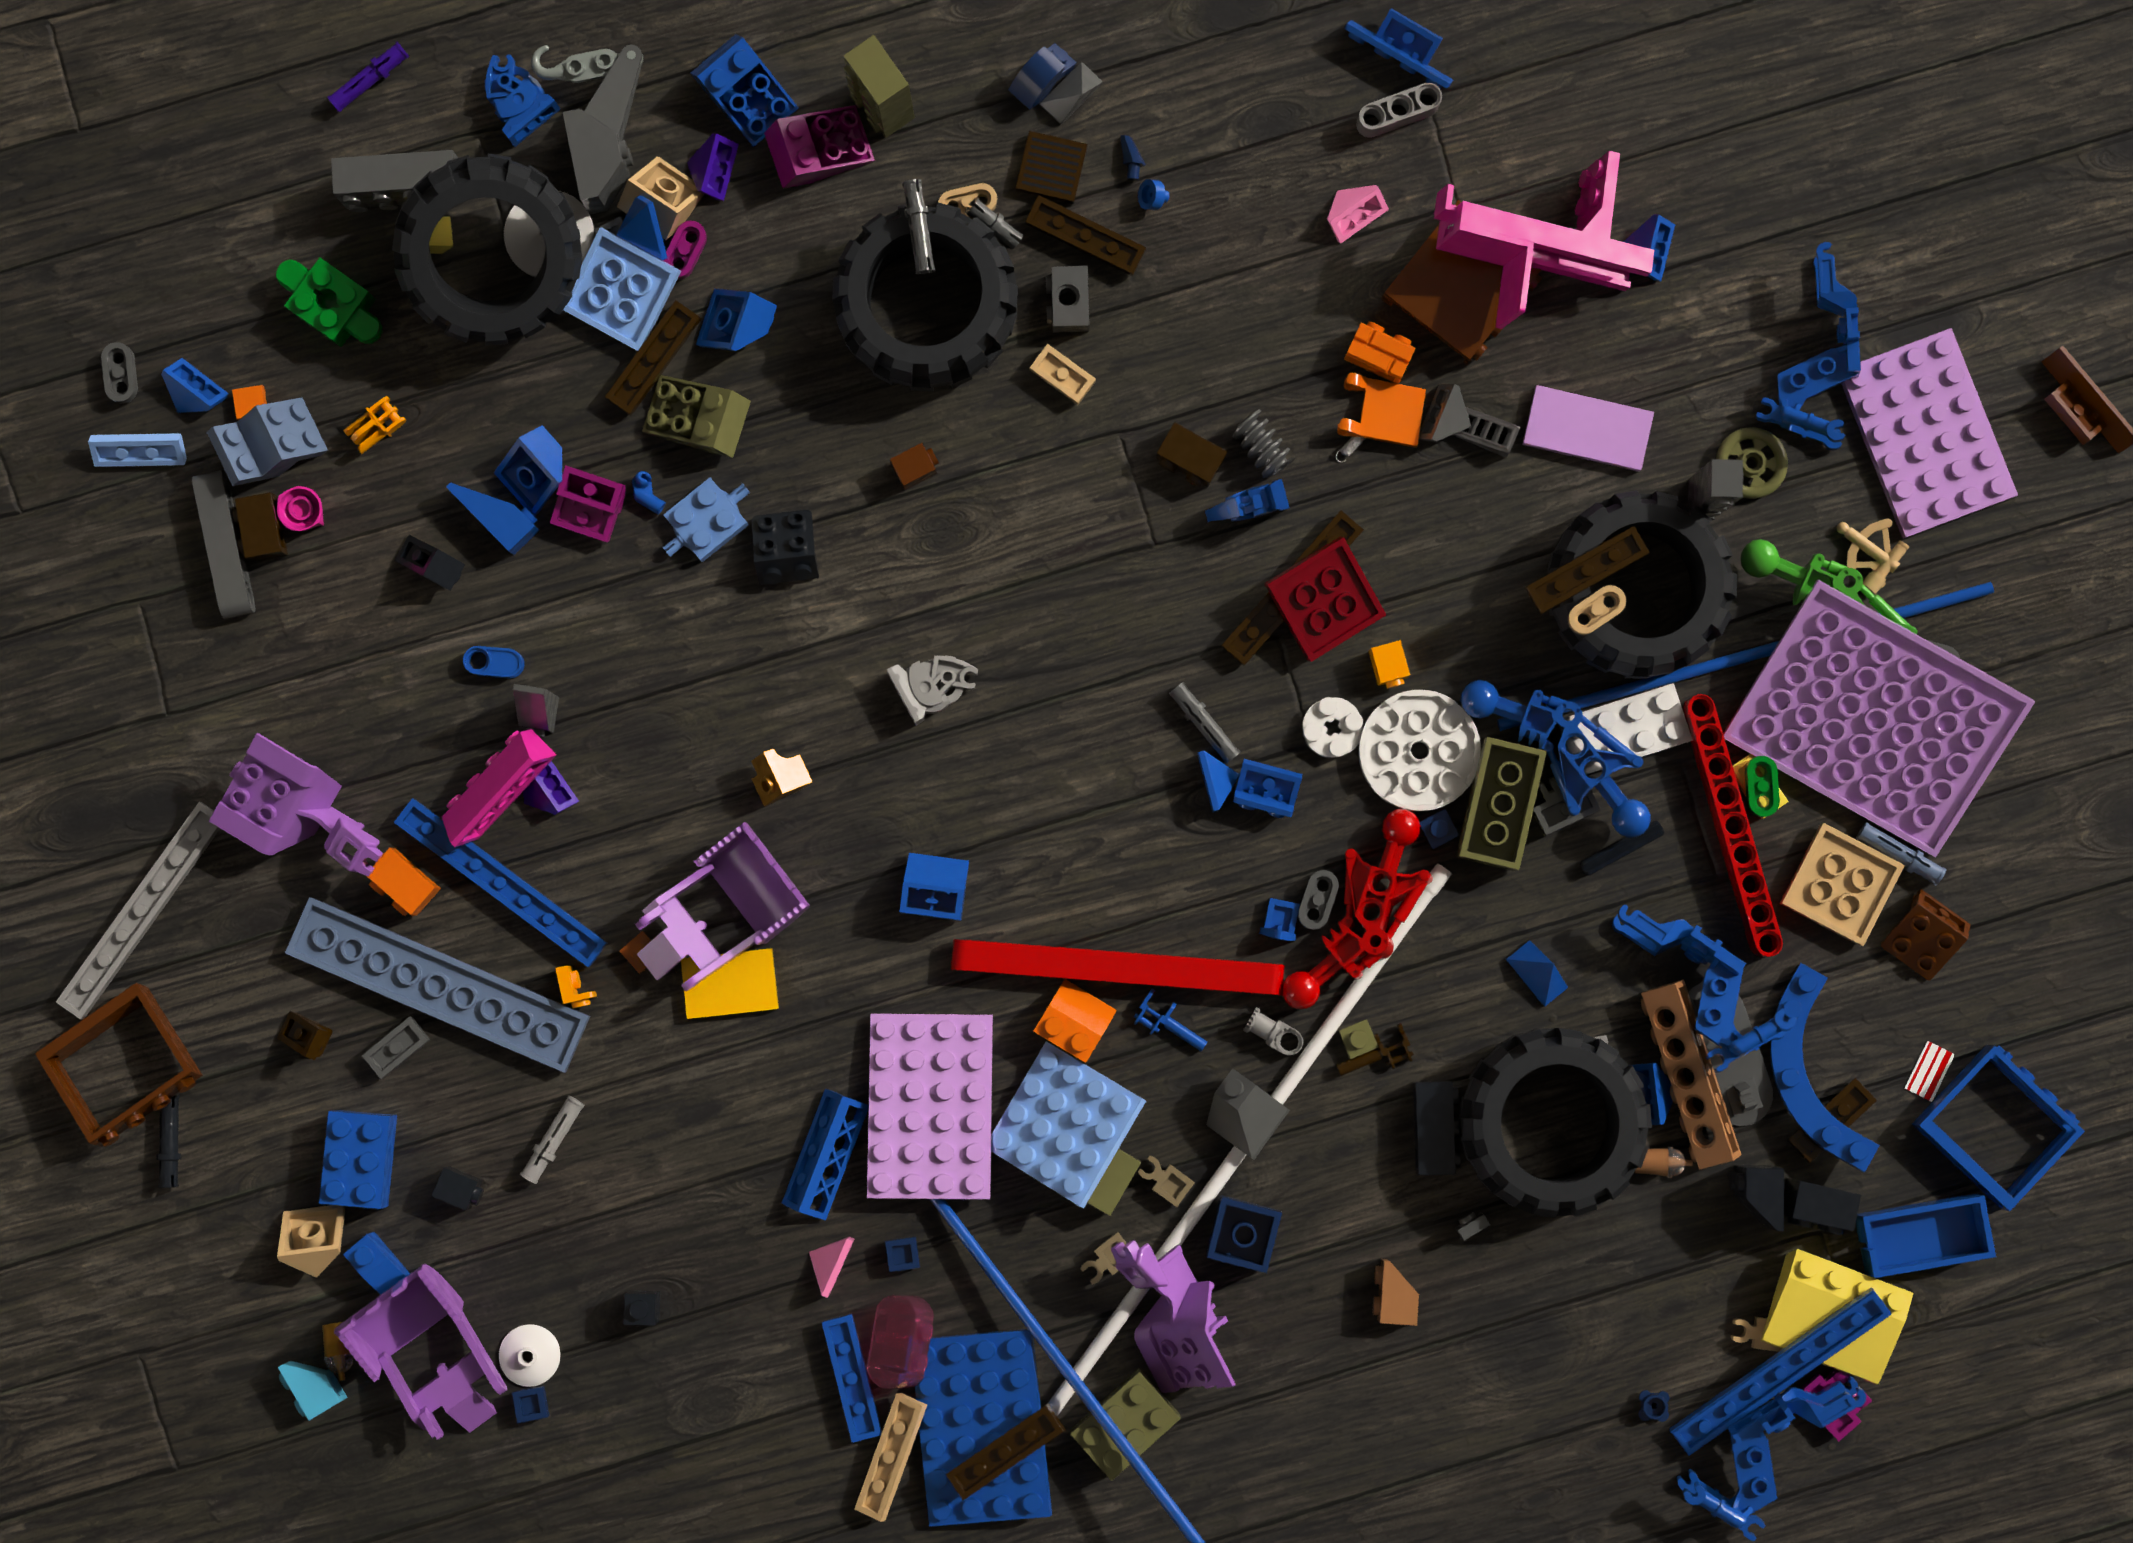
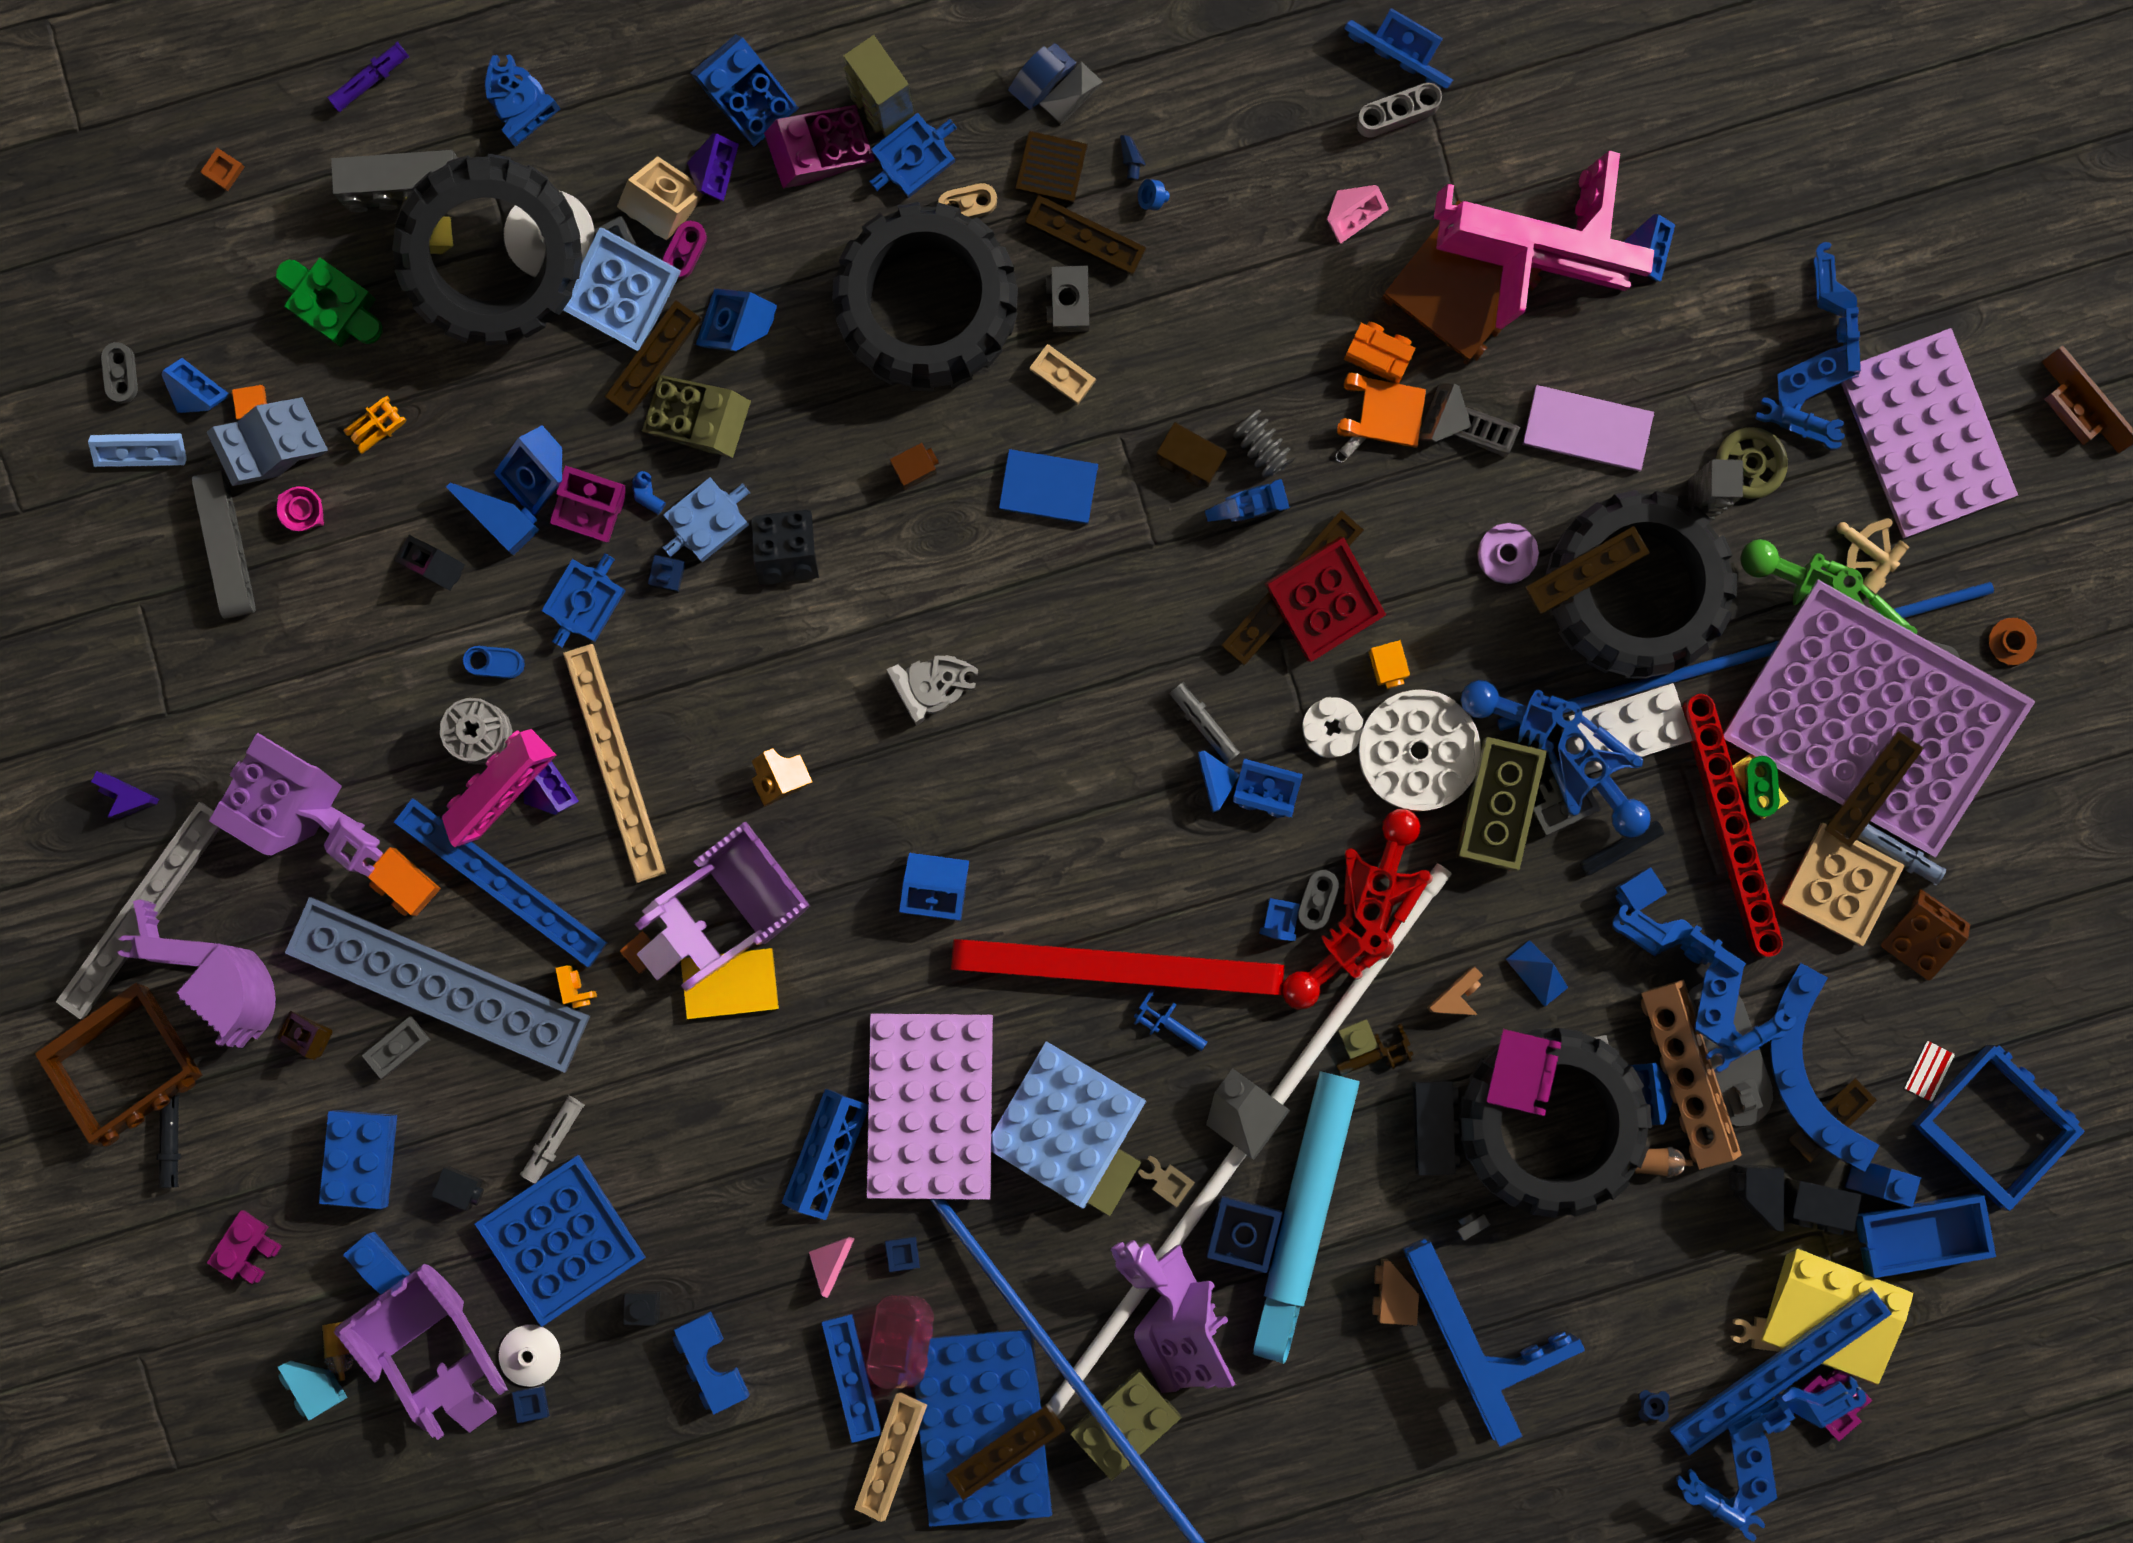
(129, 798): none -> dark purple slope
(222, 169): none -> dark orange plate
(228, 987): none -> medium lavender piece
(238, 1245): none -> magenta plate
(259, 527): dark brown brick -> none
(311, 1238): tan slope -> none
(490, 737): none -> light grey wheel
(535, 708): slope -> none
(560, 1240): none -> blue plate
(583, 600): none -> blue plate
(597, 133): dark grey slope -> none
(614, 763): none -> tan tile
(642, 228): blue slope -> none
(666, 573): none -> dark blue tile
(718, 1388): none -> blue arch
(913, 155): none -> blue plate
(917, 220): dark grey pin -> none
(995, 222): dark grey pin -> none
(1048, 486): none -> blue tile
(1075, 1020): orange slope -> none
(1106, 1259): dark tan plate -> none
(1272, 1031): light grey connector -> none
(1305, 1213): none -> medium azure piece
(1438, 829): dark blue plate -> none
(1451, 1000): none -> medium nougat slope
(1482, 1374): none -> blue piece
(1502, 570): none -> lavender tile
(1522, 1072): none -> magenta piece
(1596, 610): tan plate -> none
(1640, 890): none -> blue brick
(1873, 788): none -> dark brown plate
(1884, 1184): none -> blue slope
(1998, 643): none -> dark orange piece

